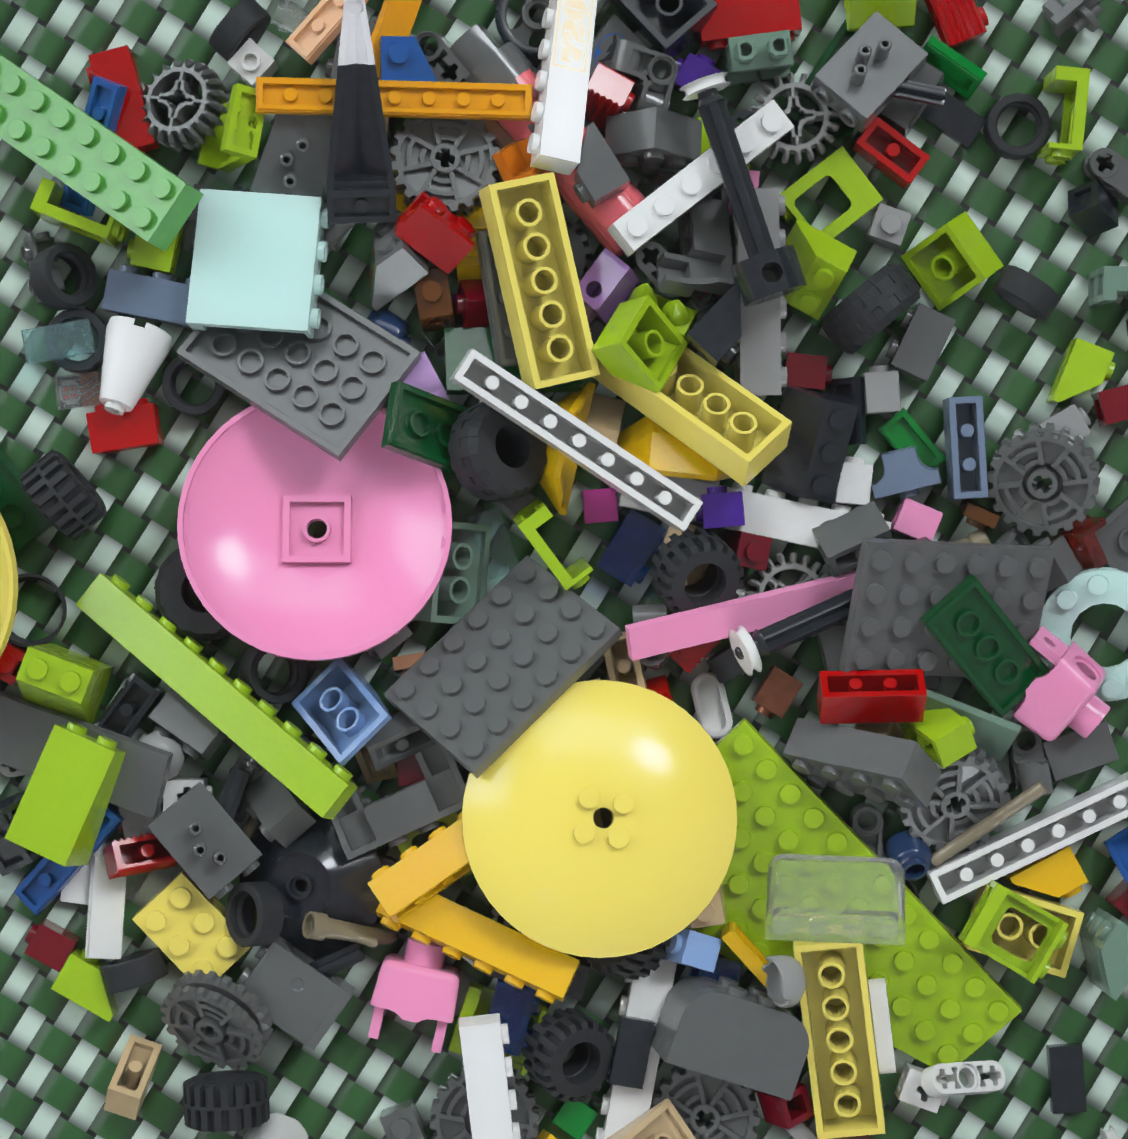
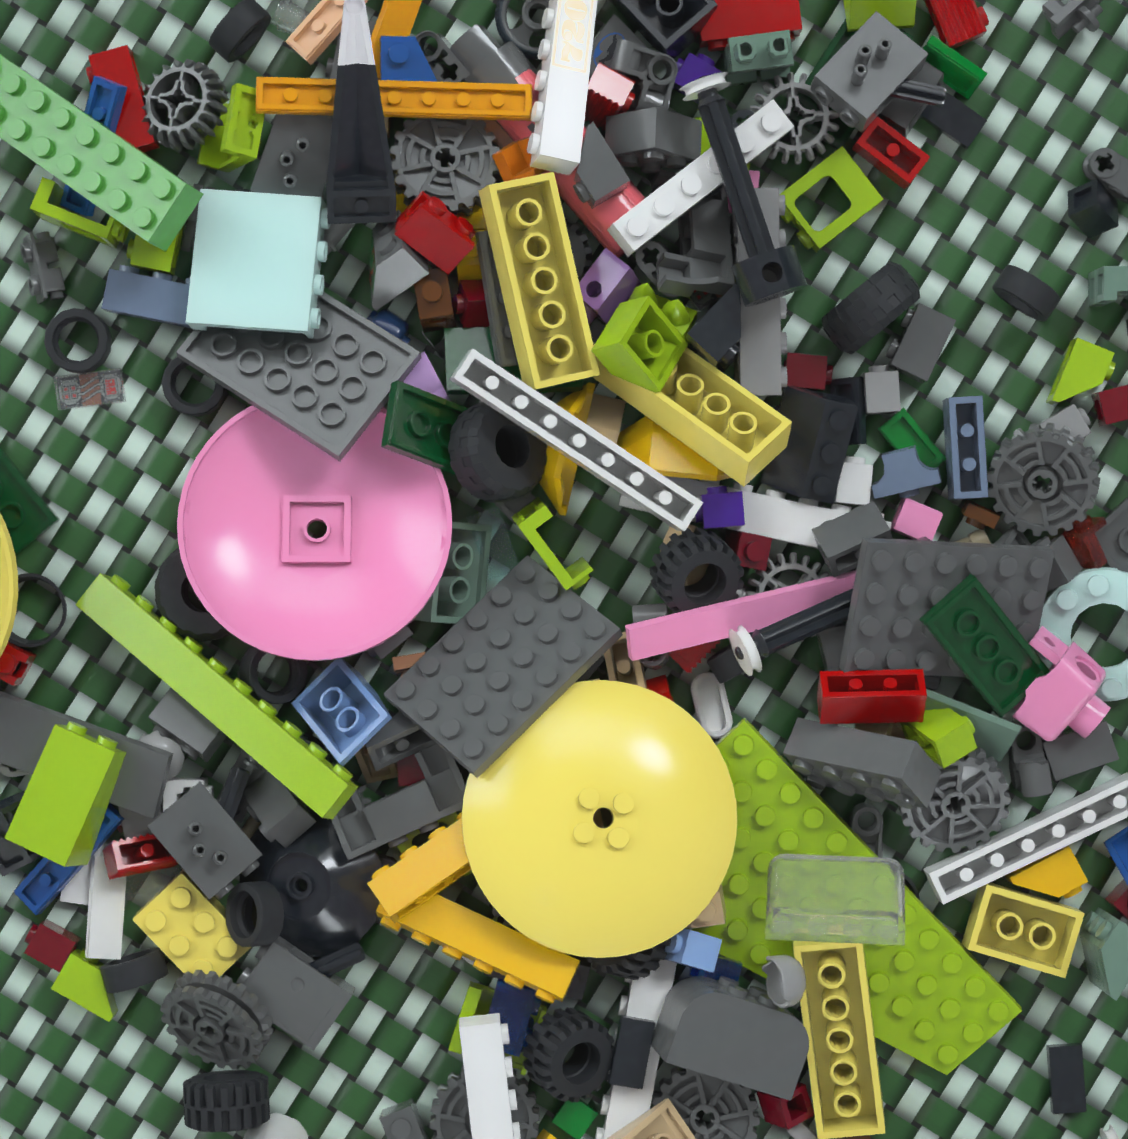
(58, 341): clear light blue tile -> none
(63, 494): black tyre -> none
(63, 680): lime slope -> none
(83, 270): black tyre -> none
(124, 432): red brick -> none
(130, 362): white cone -> none
(131, 705): black brick -> none
(132, 1077): tan slope -> none
(252, 62): white brick -> none
(320, 926): dark tan plant -> none
(416, 989): bright pink piece -> none
(600, 505): dark pink tile -> none
(631, 548): clear blue brick -> none
(745, 950): yellow tile -> none
(775, 693): copper brick -> none
(823, 265): lime slope -> none
(882, 1025): white beam -> none
(887, 226): light grey brick -> none
(908, 1092): white brick -> none
(910, 853): dark blue head -> none
(952, 261): lime slope -> none
(954, 1087): white beam -> none
(988, 823): dark tan bar -> none
(988, 914): lime window -> none
(1042, 121): black tyre -> none
(1074, 85): lime window -> none

